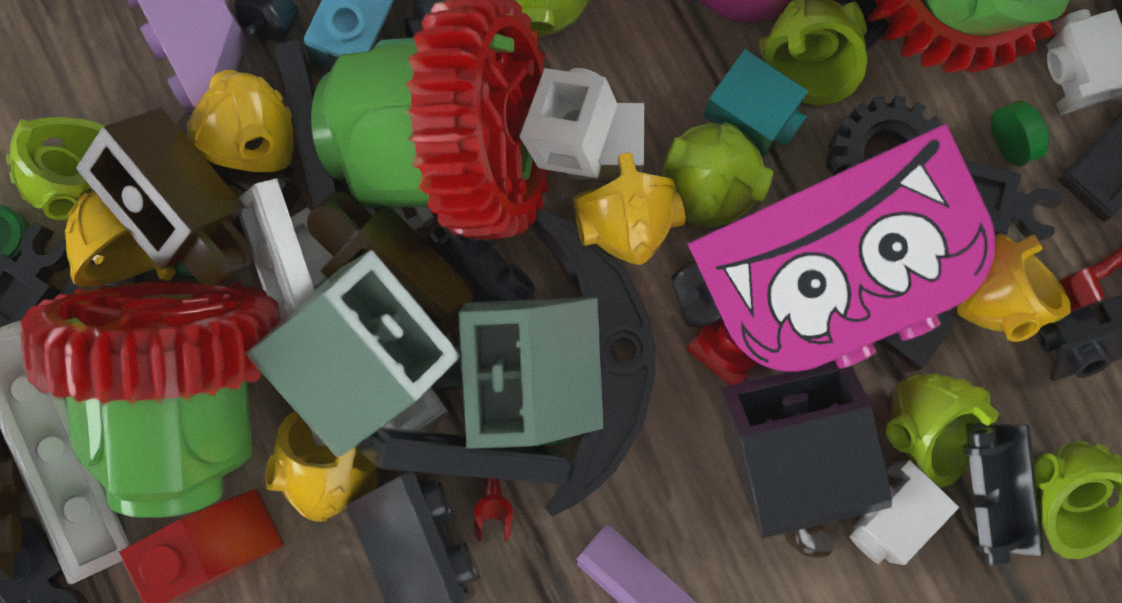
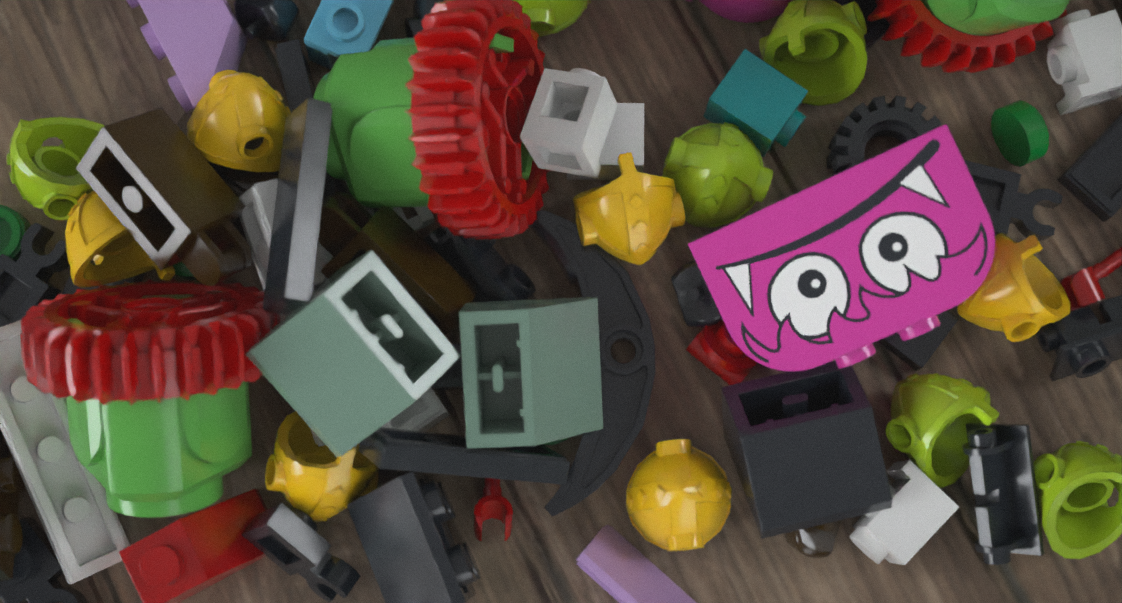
(295, 546): none -> black plate
(298, 207): none -> black tile
(678, 497): none -> yellow helmet

